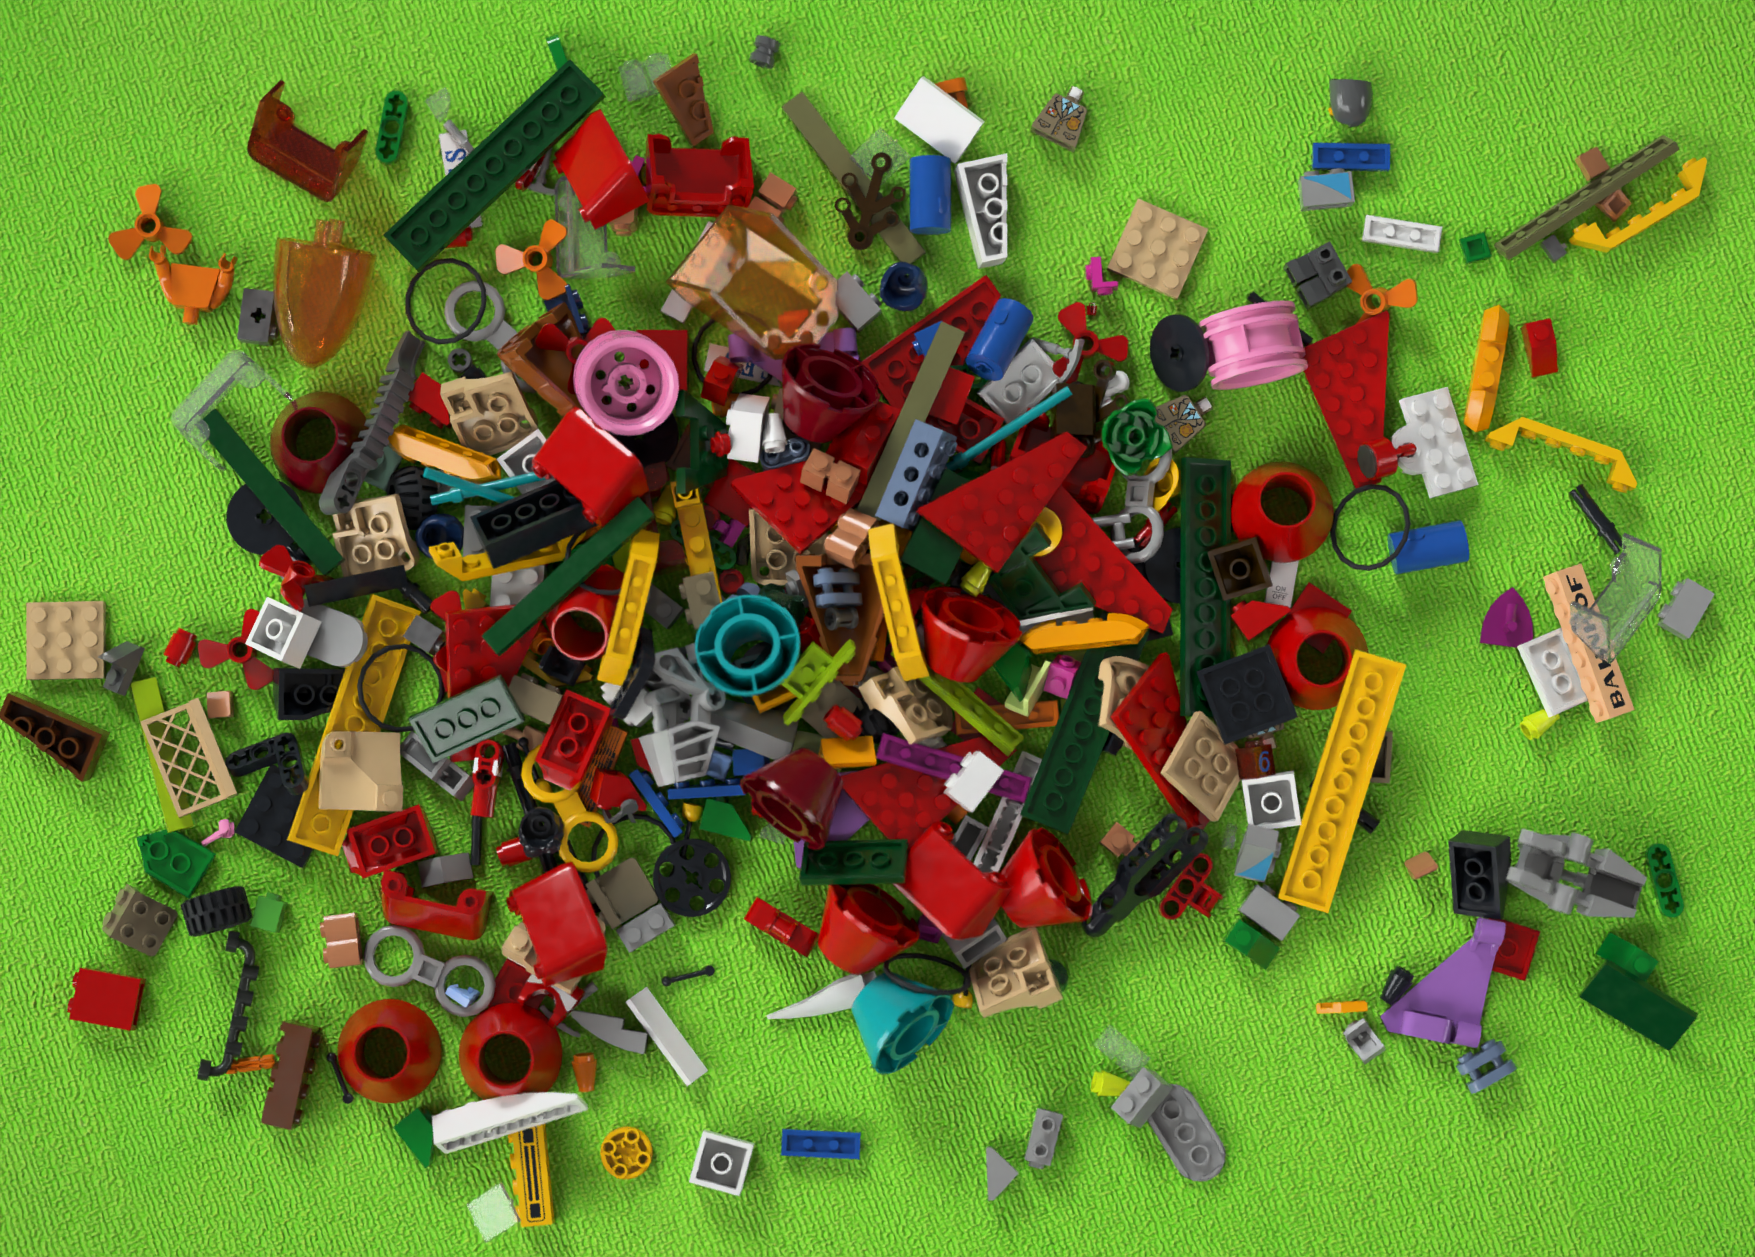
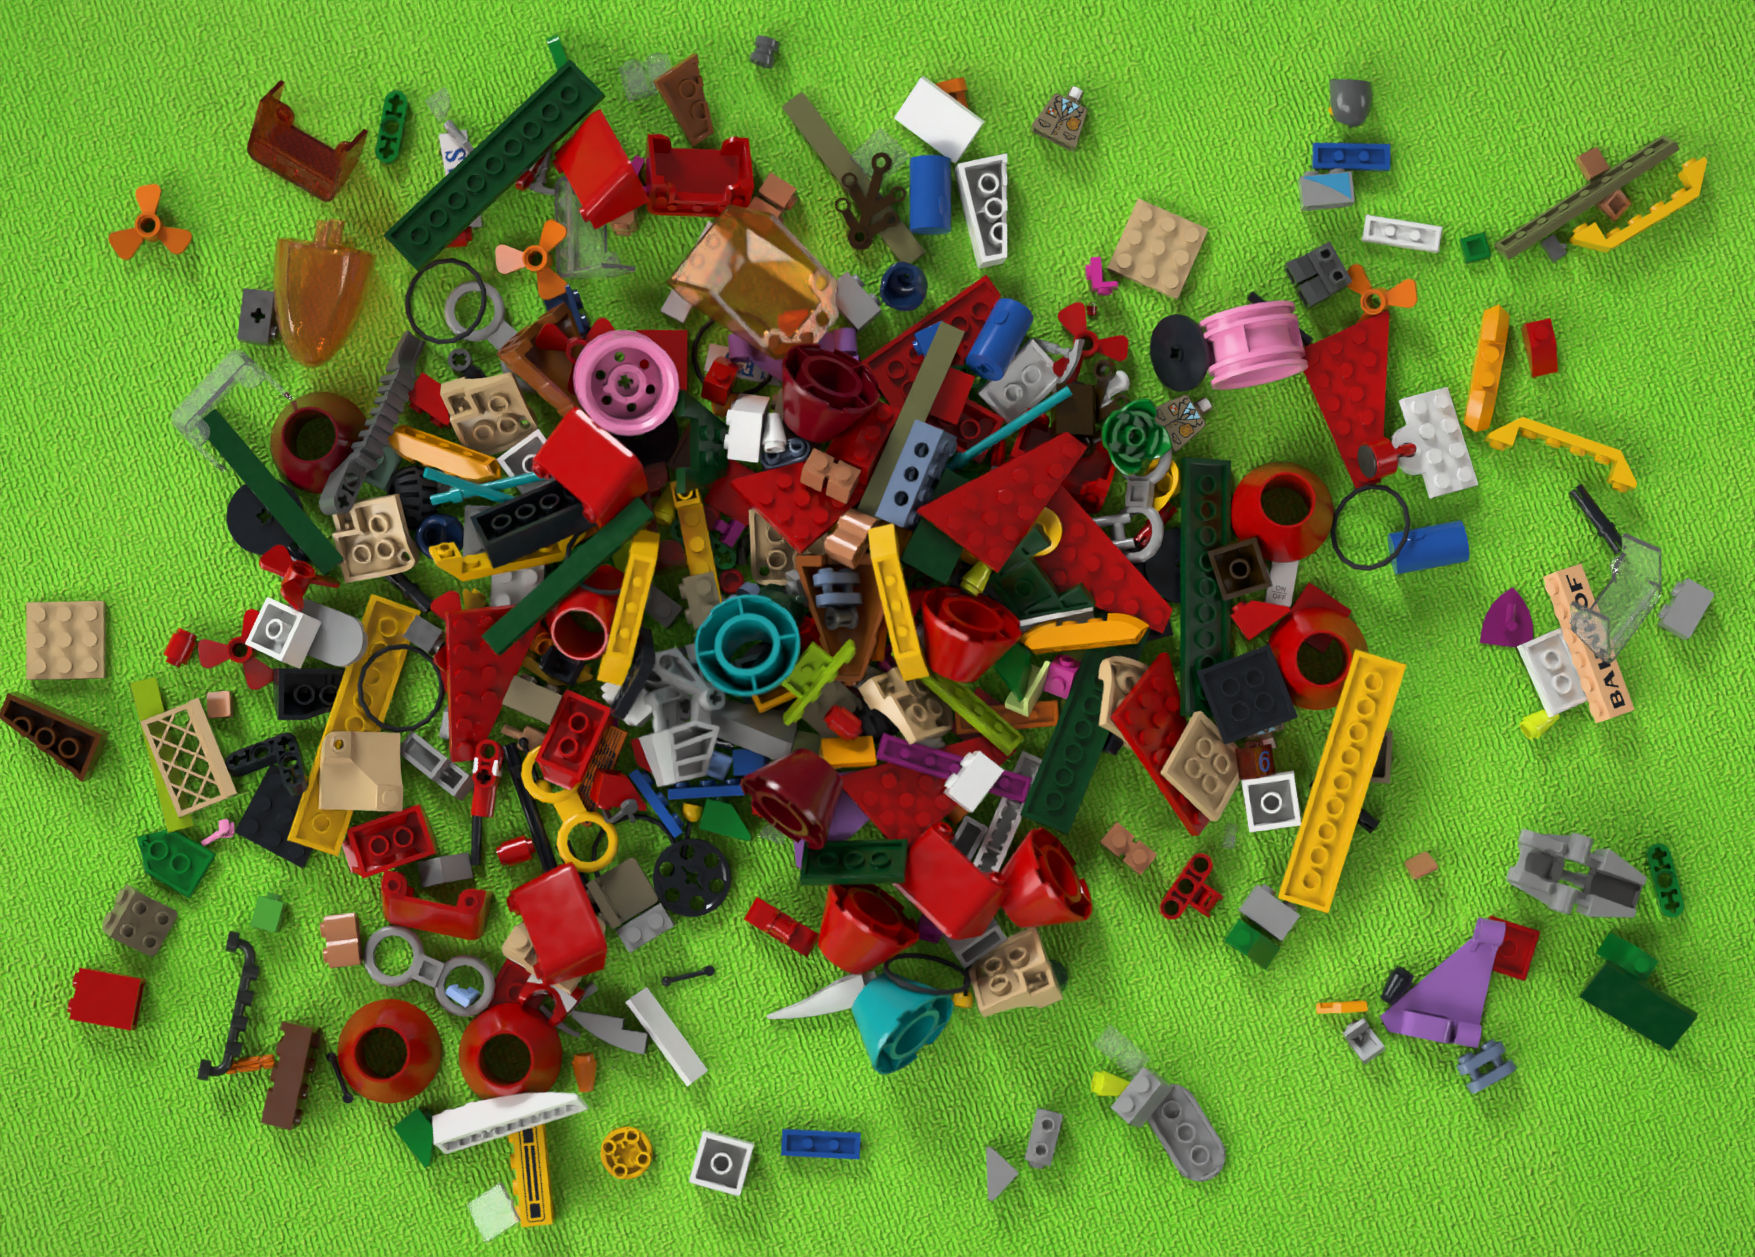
(124, 664): dark grey slope -> none
(193, 286): orange torso -> none
(216, 911): black tyre -> none
(356, 585): black sticker -> none
(466, 718): tile -> none
(539, 838): black hair -> none
(720, 444): red plate -> none
(1141, 883): black piece -> none
(1257, 853): light grey brick -> none
(1479, 873): black slope -> none

